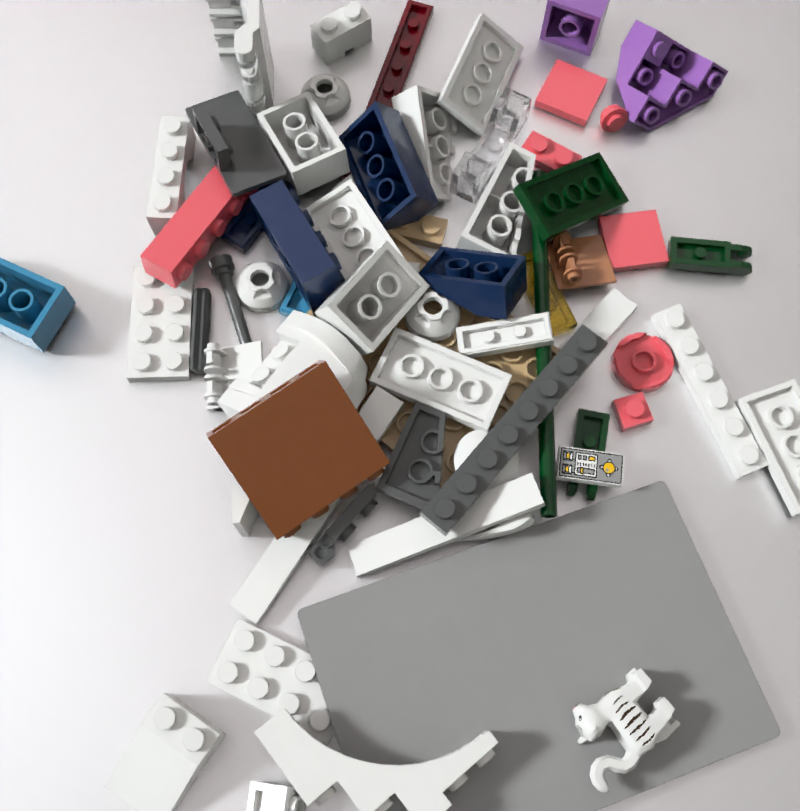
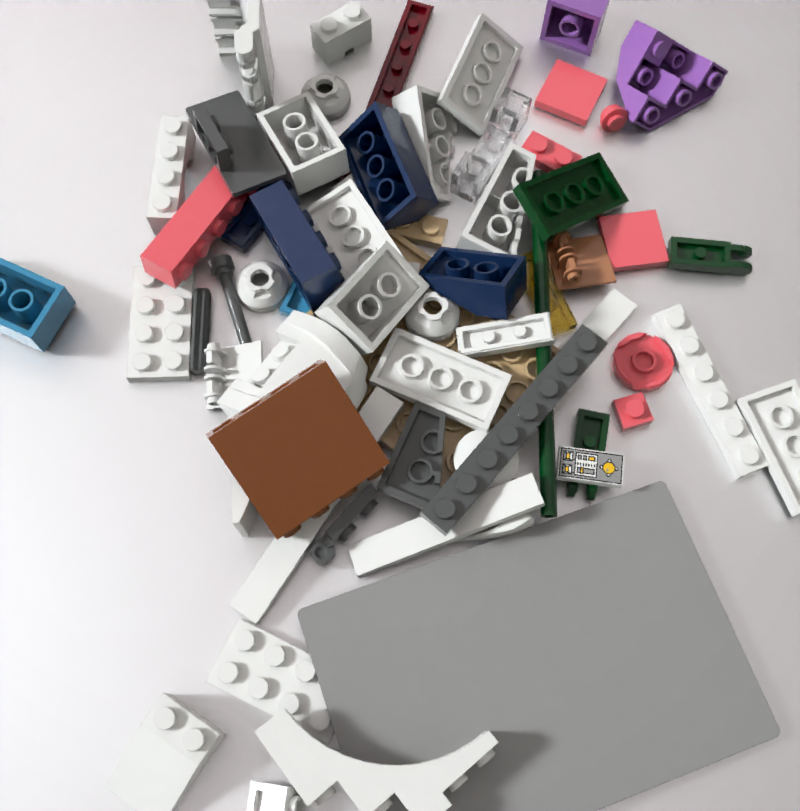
(628, 721): white animal -> none

